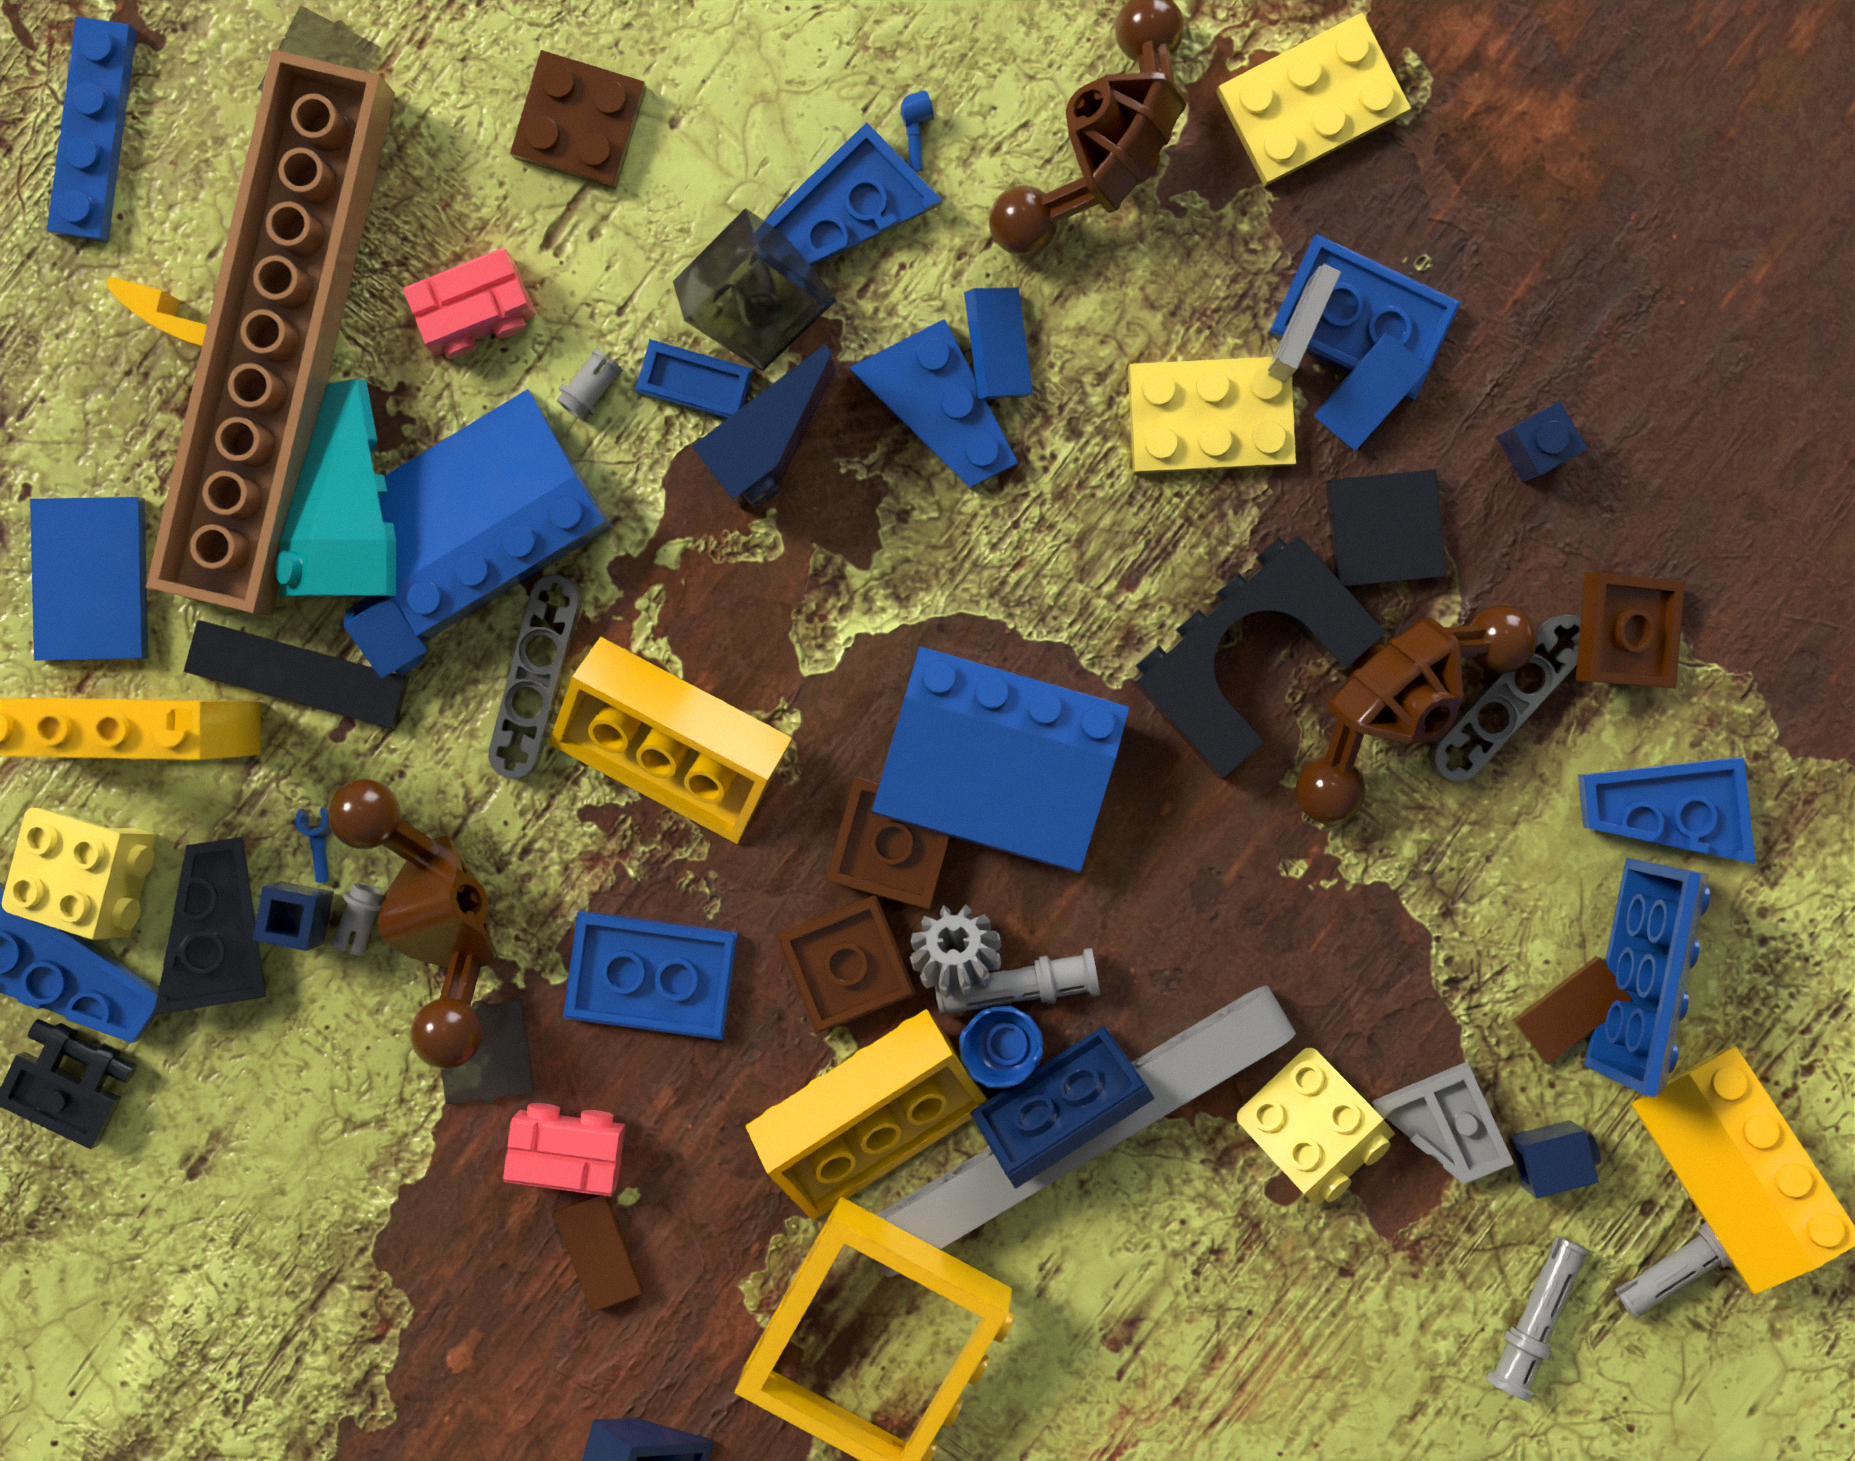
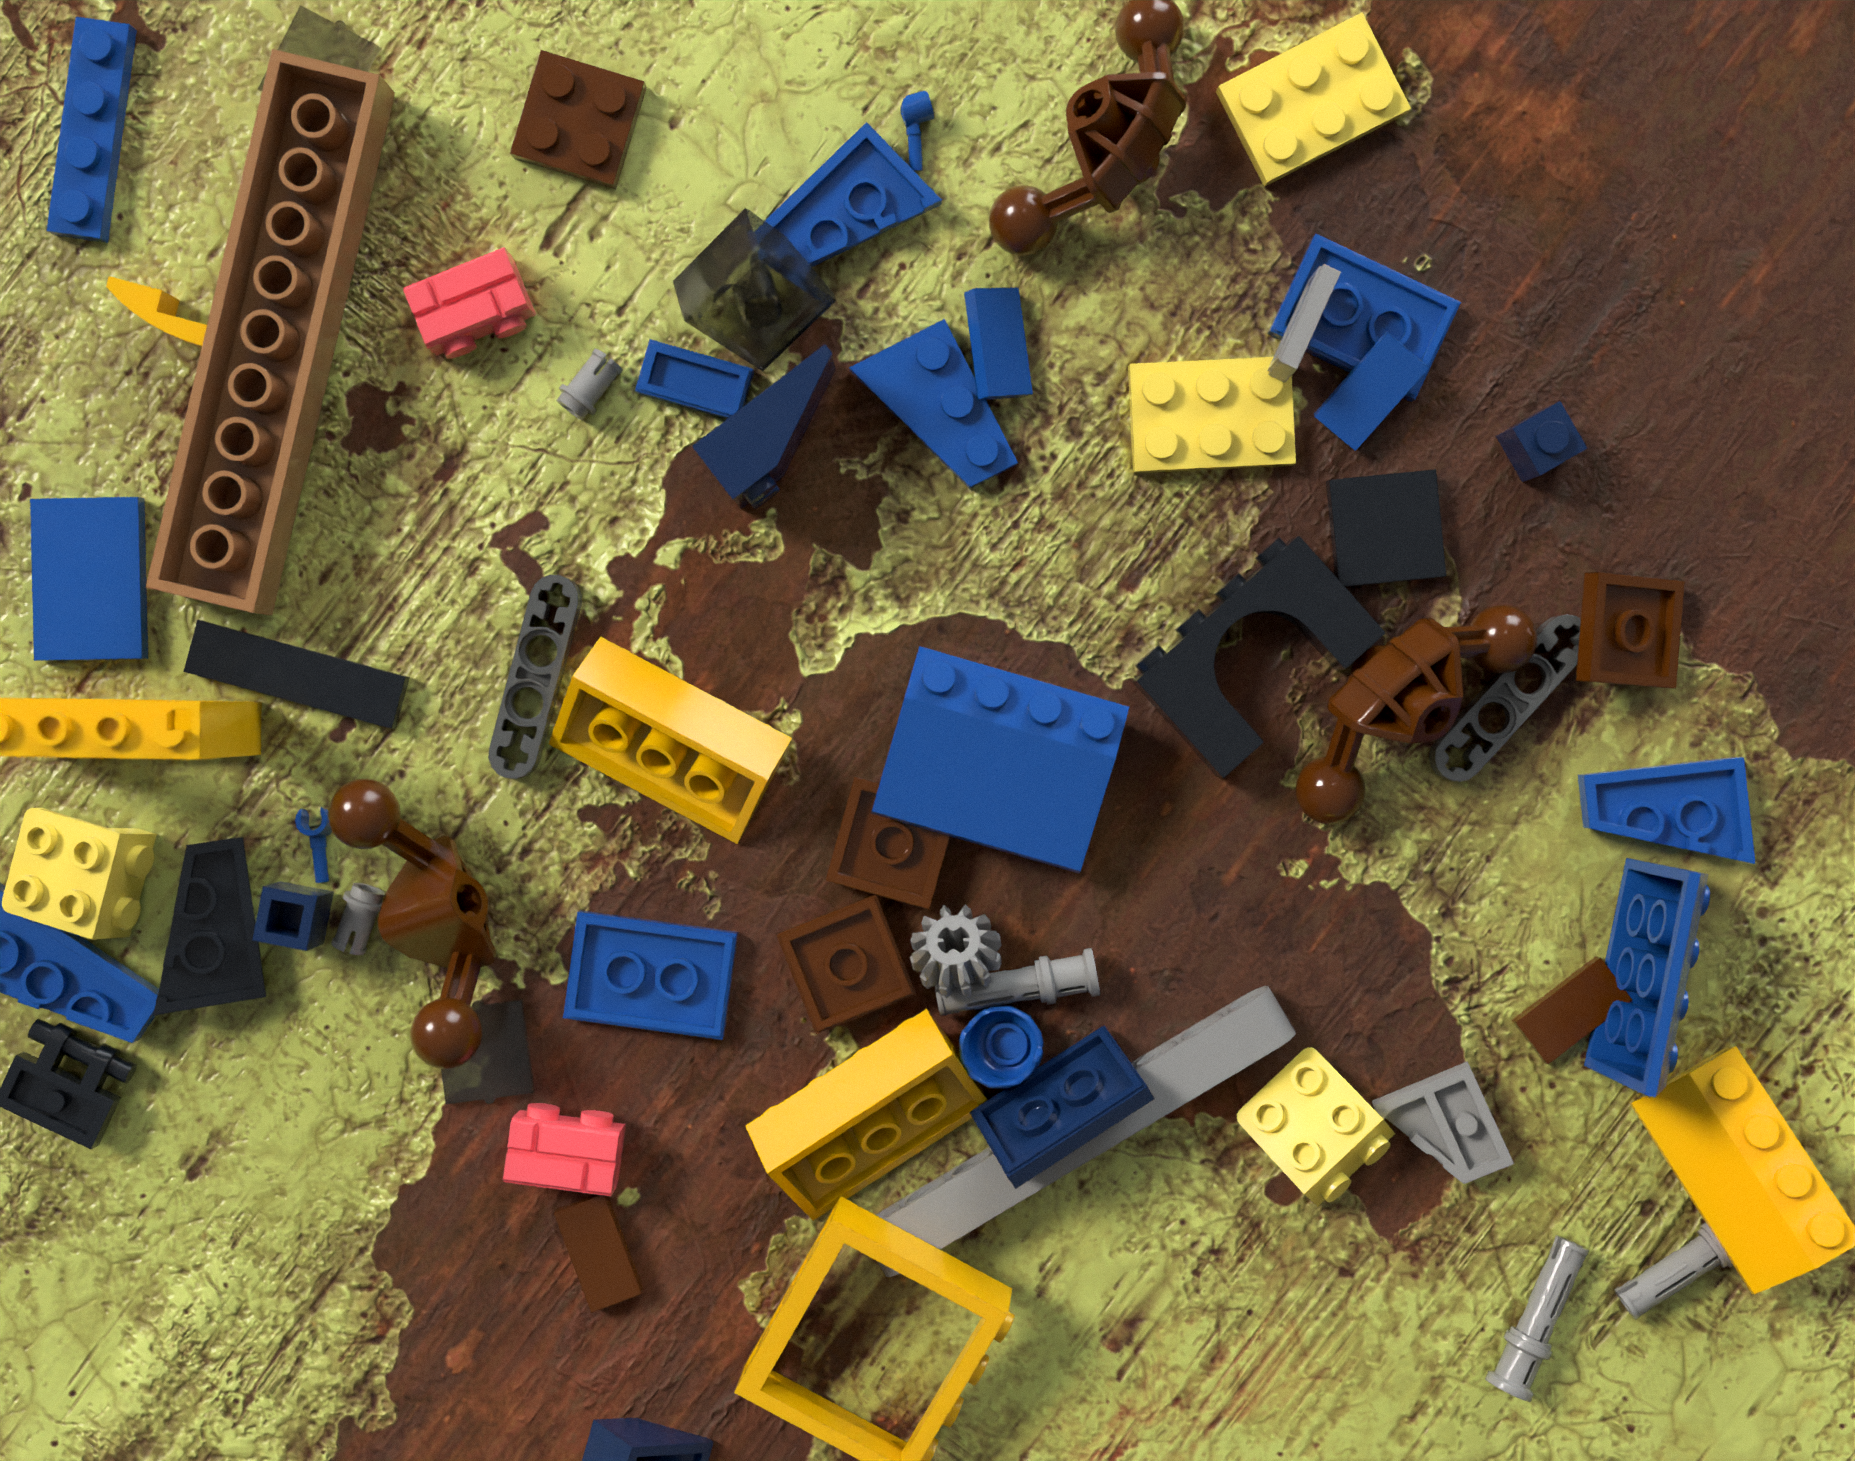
(335, 524): teal wedge -> none
(384, 635): blue brick -> none
(484, 514): blue slope -> none
(1555, 1158): dark blue brick -> none

